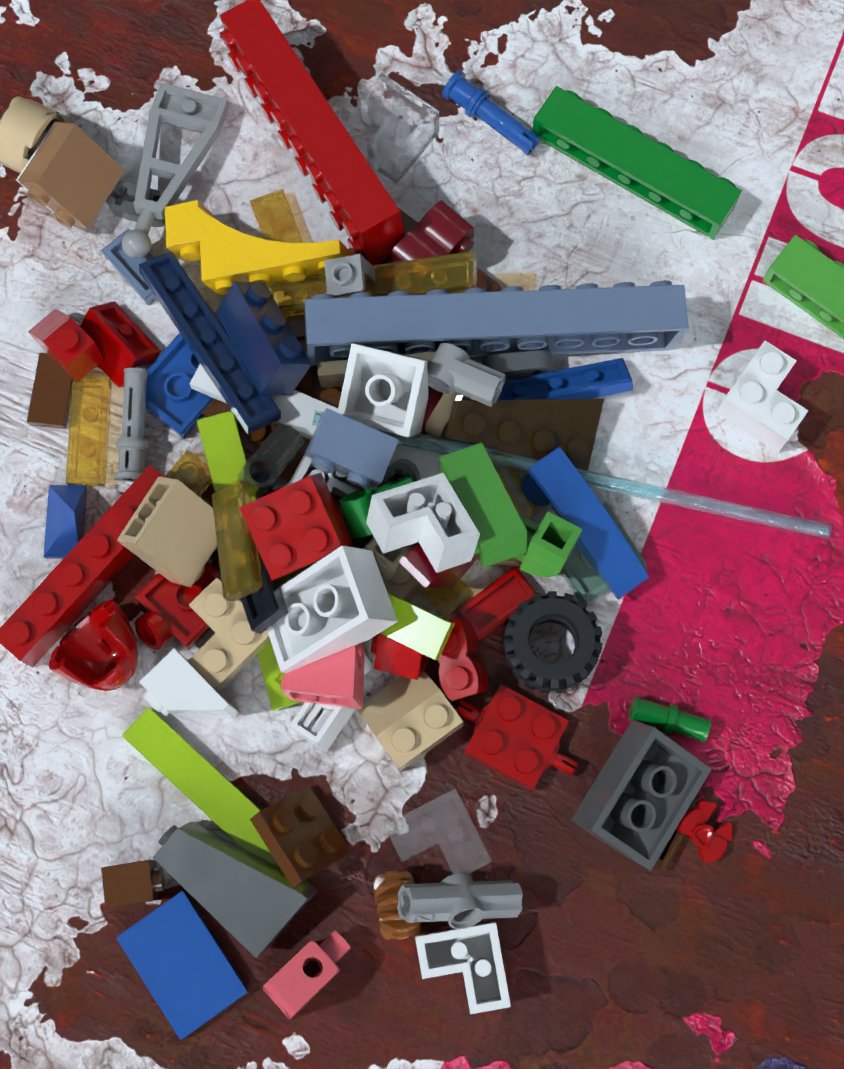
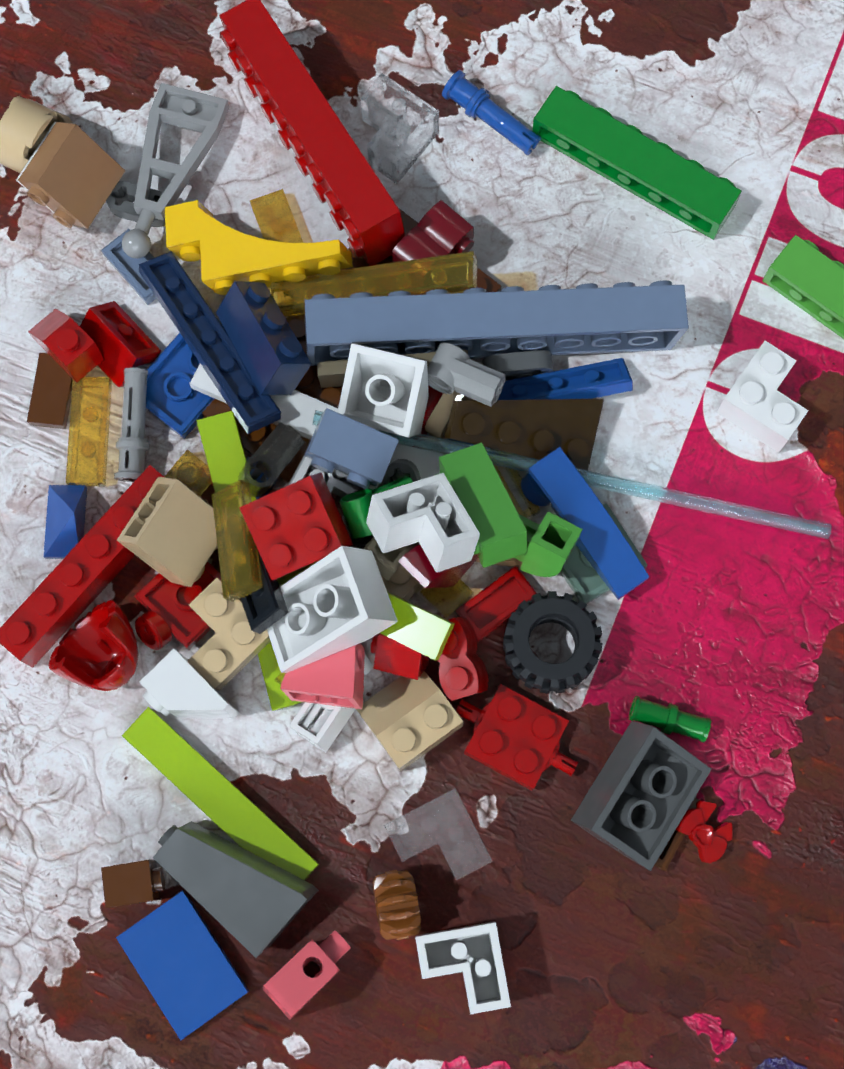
(300, 836): reddish brown plate -> none
(348, 275): light grey bracket -> none
(459, 901): light grey piece -> none

